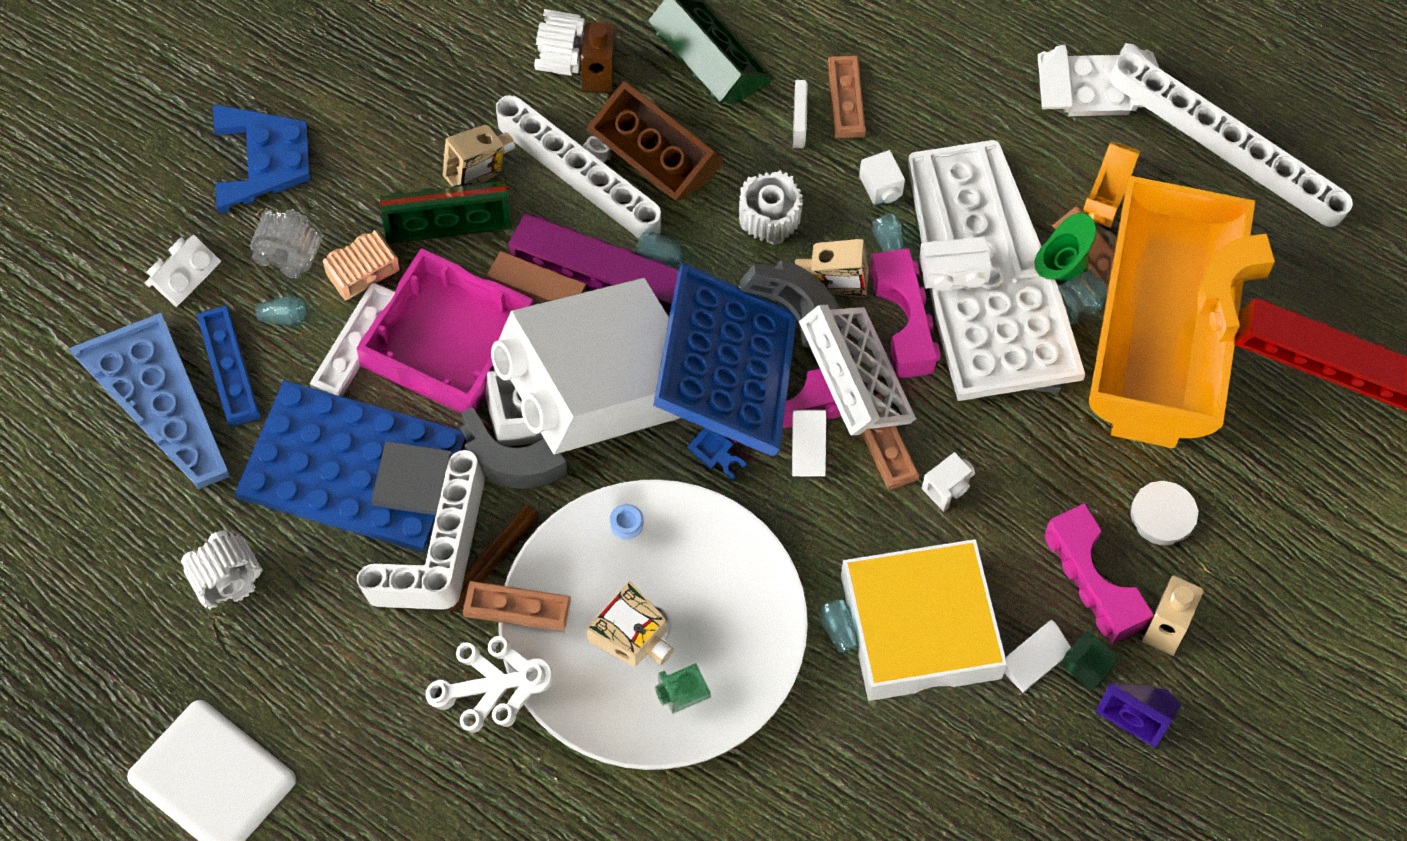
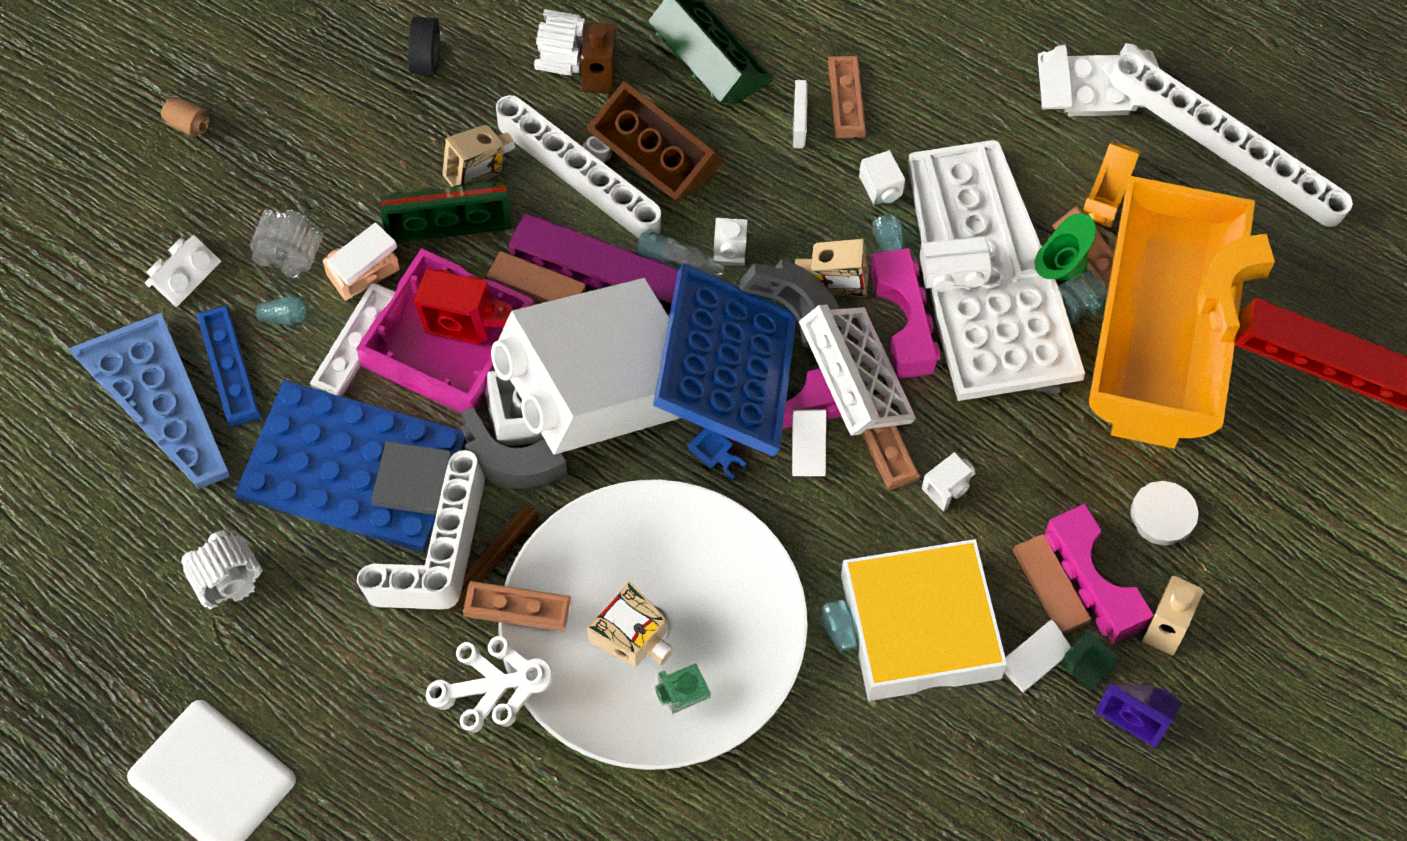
(185, 116): none -> medium nougat brick
(275, 154): blue wing -> none
(361, 253): none -> white tile
(423, 46): none -> black tyre
(458, 307): none -> red hinge
(626, 521): light blue tile -> none
(692, 256): none -> clear pin
(730, 241): none -> white brick
(770, 207): white brick -> none
(1051, 584): none -> nougat tile

